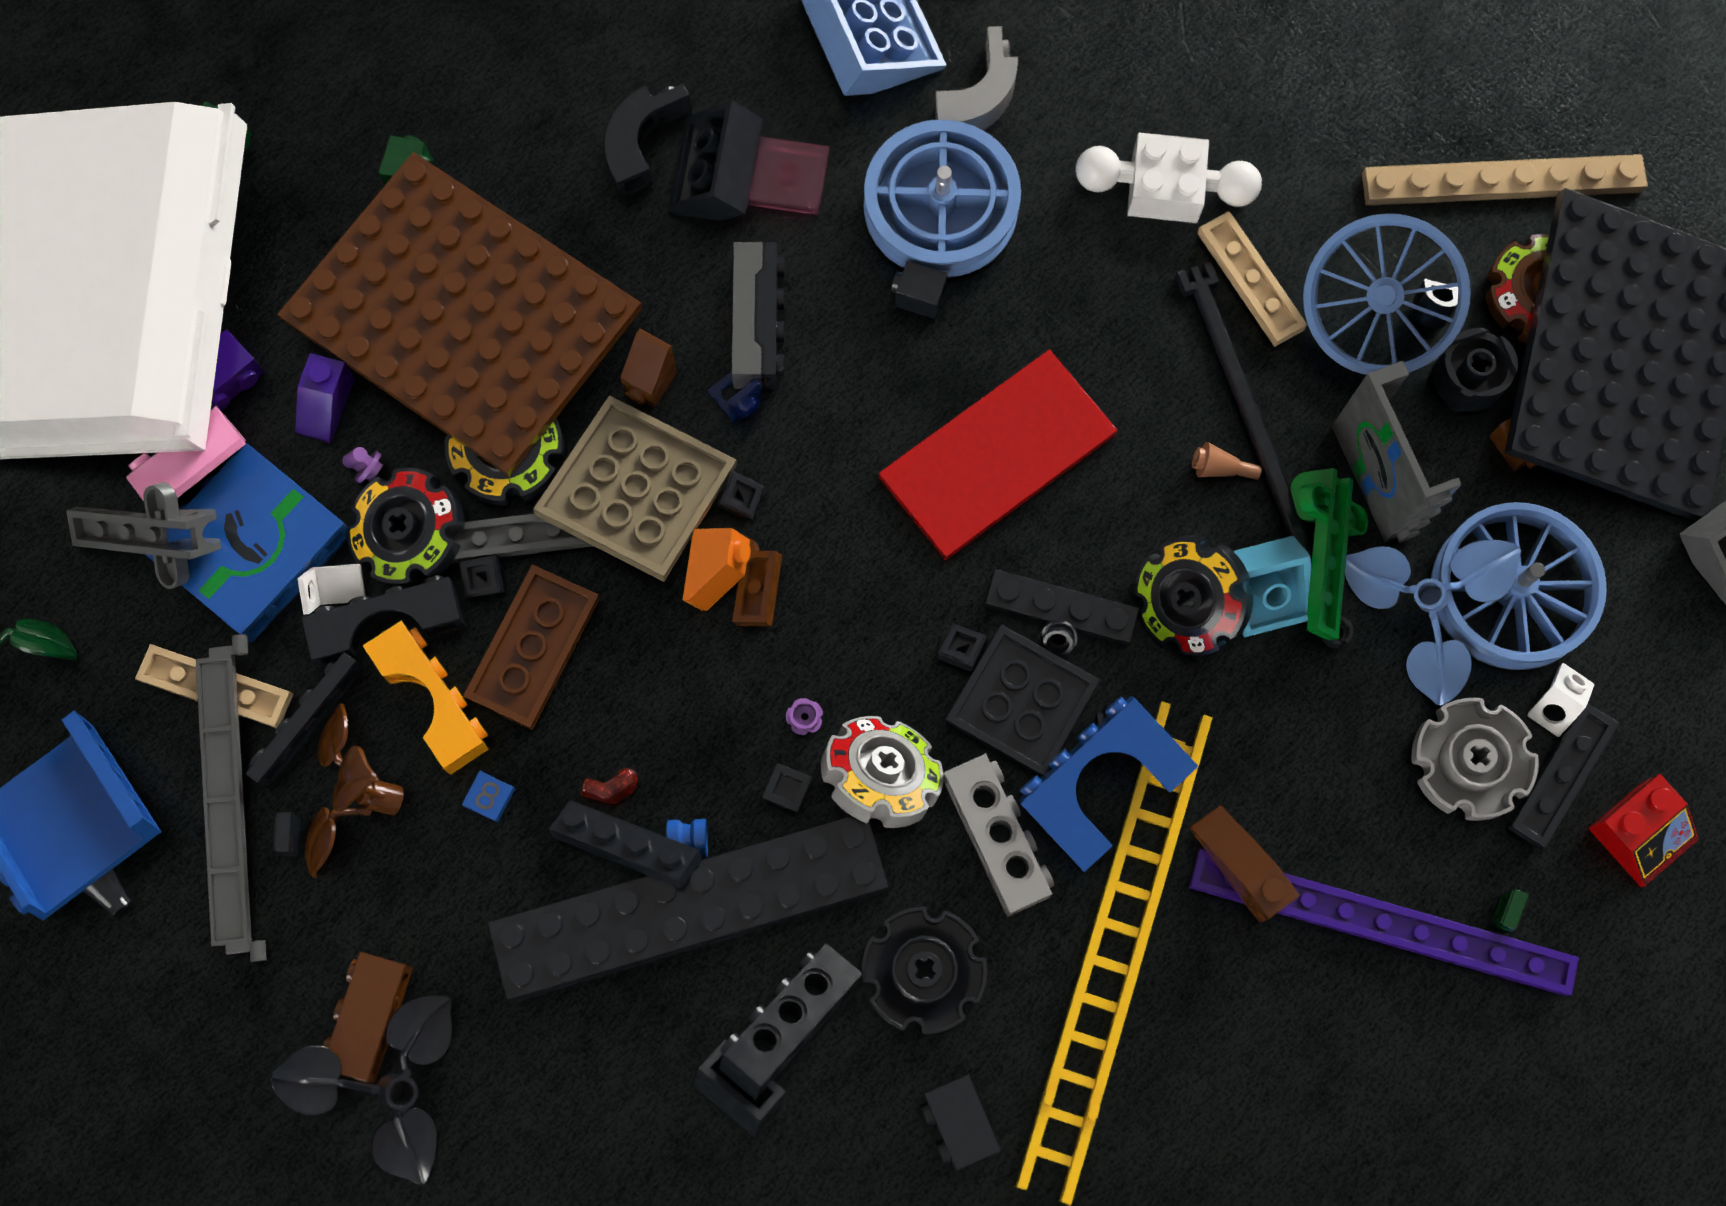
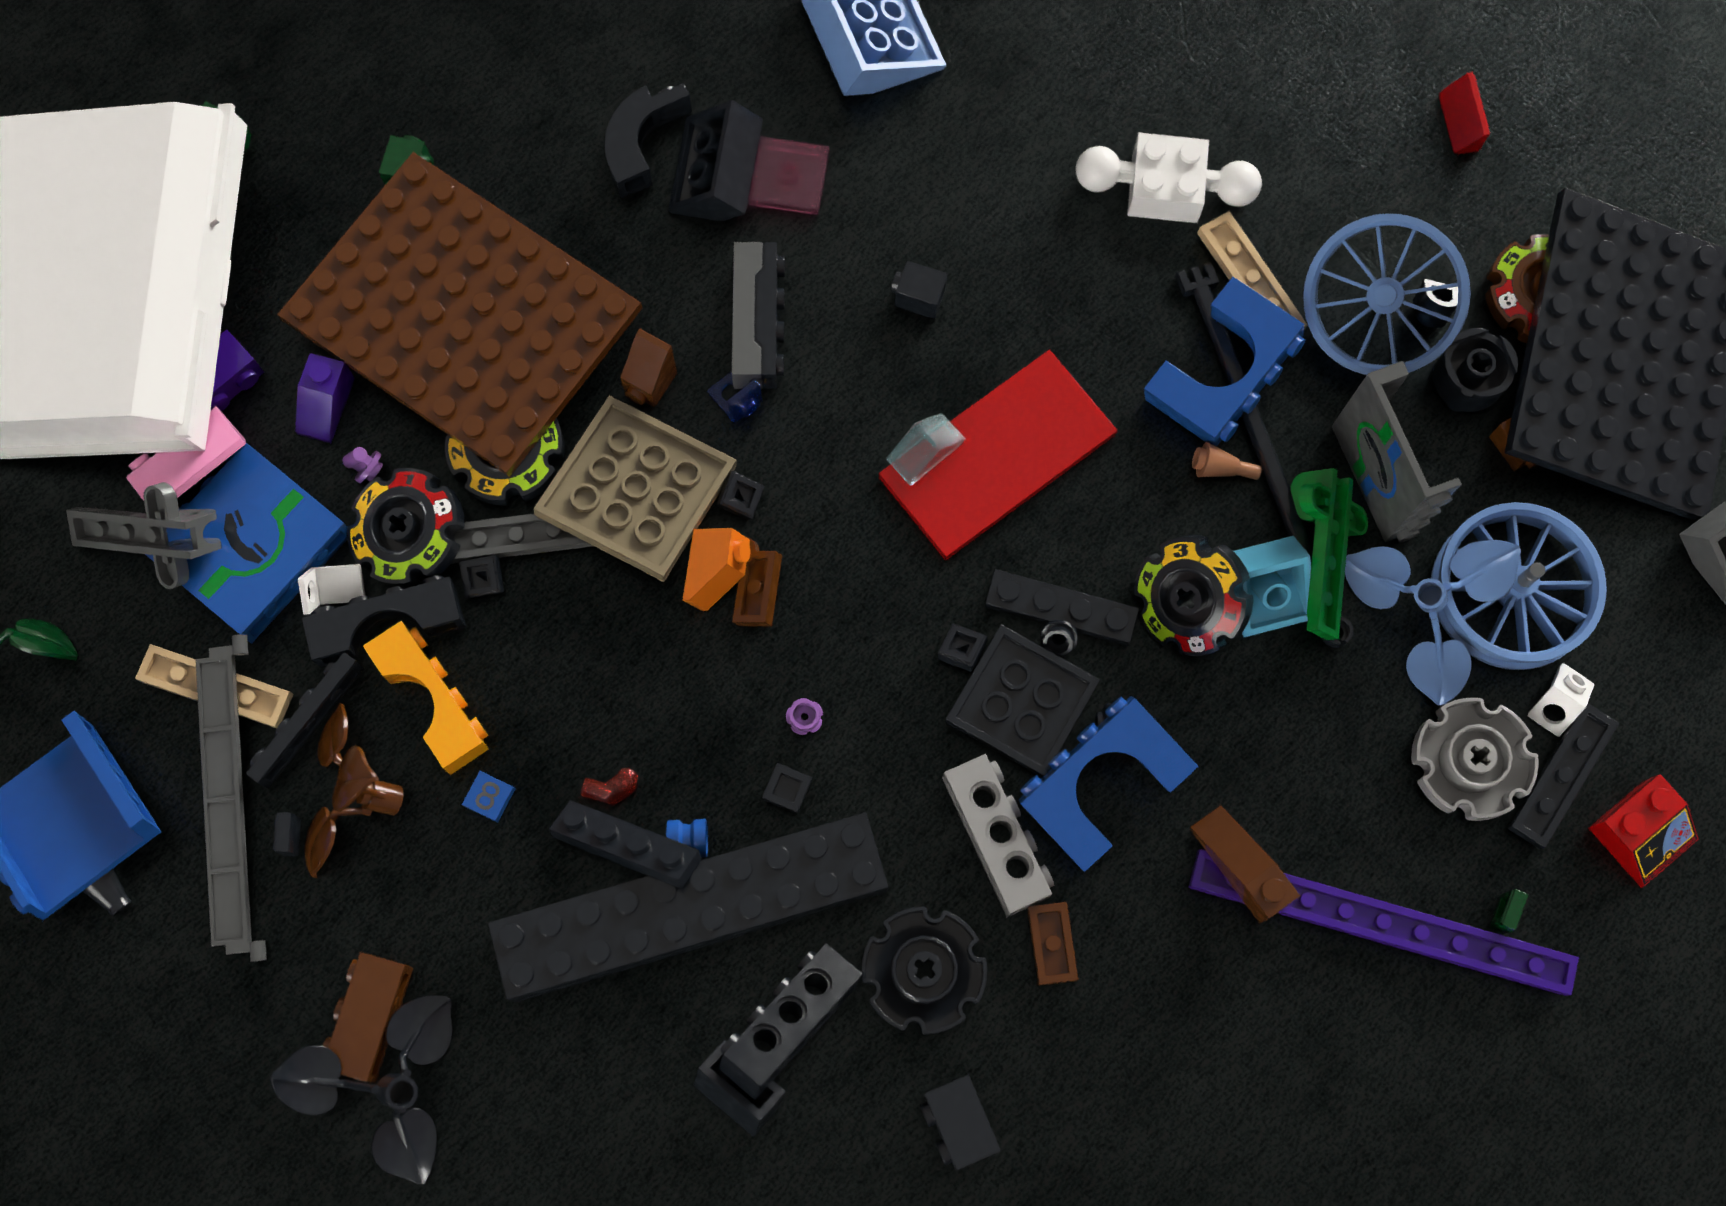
(532, 647): reddish brown plate -> none
(882, 771): light grey piece -> none
(924, 447): none -> clear light blue slope
(942, 197): medium blue wheel -> none
(991, 96): light grey arch -> none
(1052, 943): none -> reddish brown plate
(1129, 971): yellow ladder -> none
(1214, 410): none -> blue arch
(1464, 115): none -> red slope
(1503, 179): tan plate -> none

